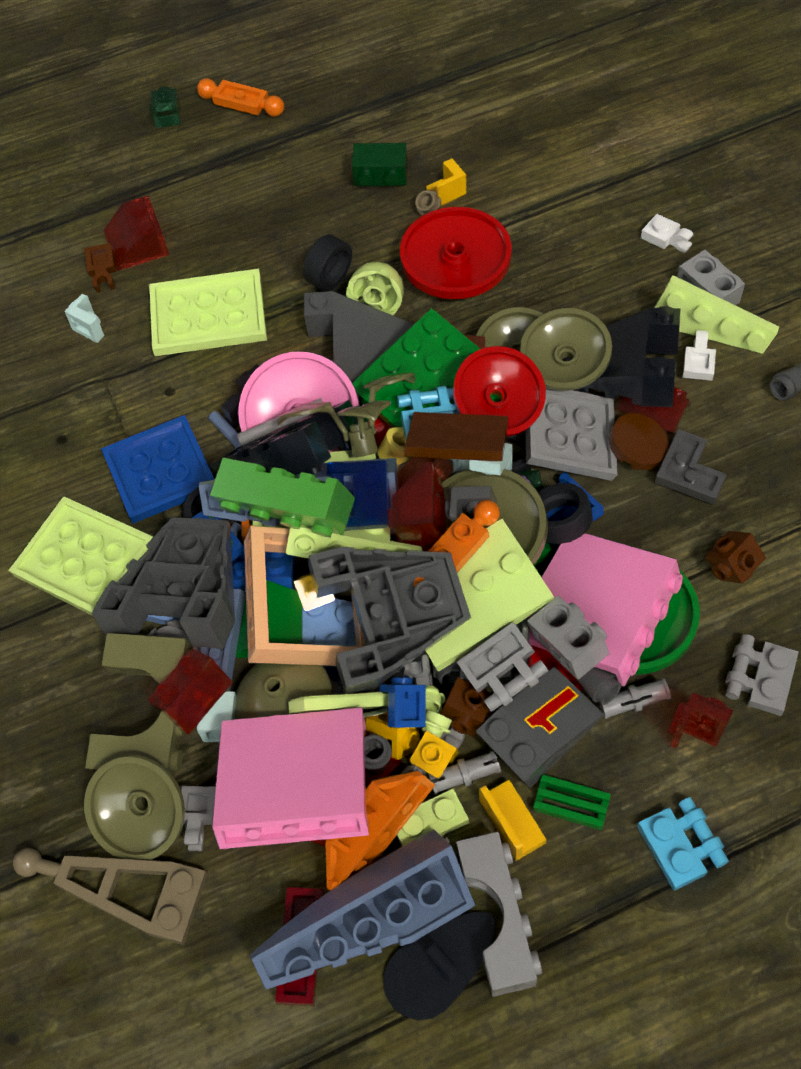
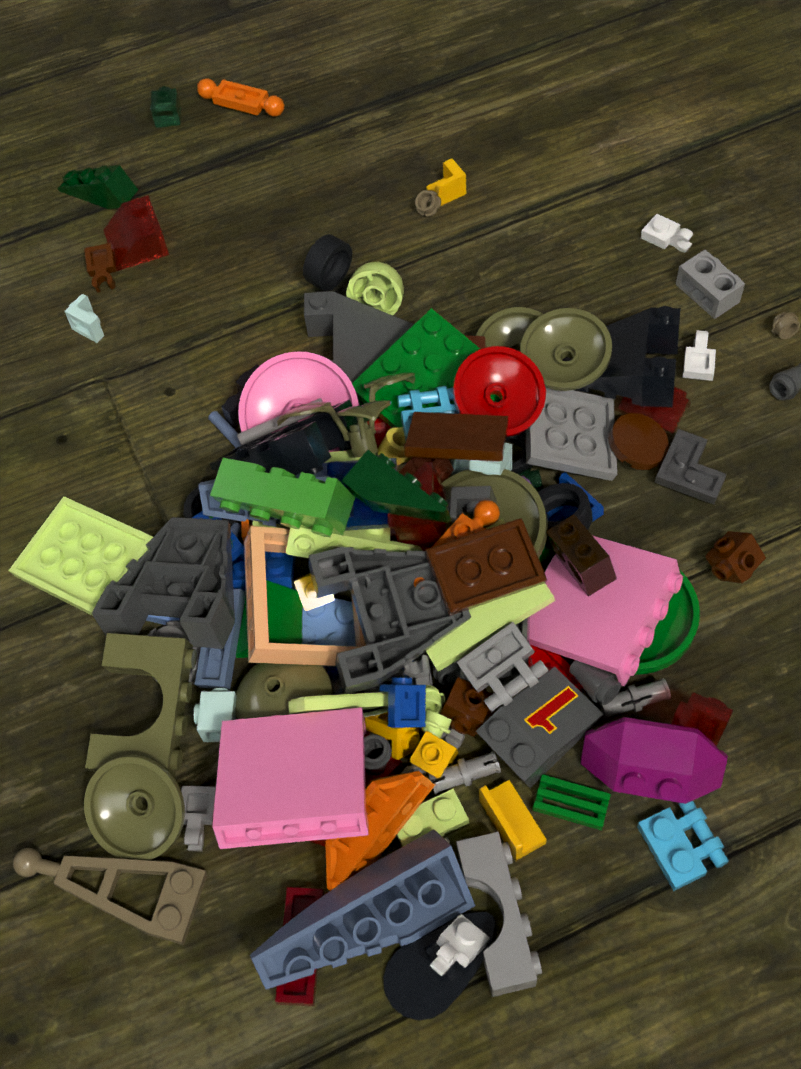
(100, 186): none -> dark green slope
(157, 468): blue plate -> none
(190, 690): clear red bracket -> none
(207, 312): yellowish green plate -> none
(379, 164): dark green brick -> none
(388, 491): none -> dark green slope
(455, 252): red dish -> none
(458, 943): none -> white plate
(485, 566): none -> reddish brown tile
(564, 640): light grey brick -> none
(581, 555): none -> dark brown brick
(654, 760): none -> magenta wedge
(721, 319): yellowish green wing -> none
(772, 677): light grey plate -> none
(785, 325): none -> dark tan plate

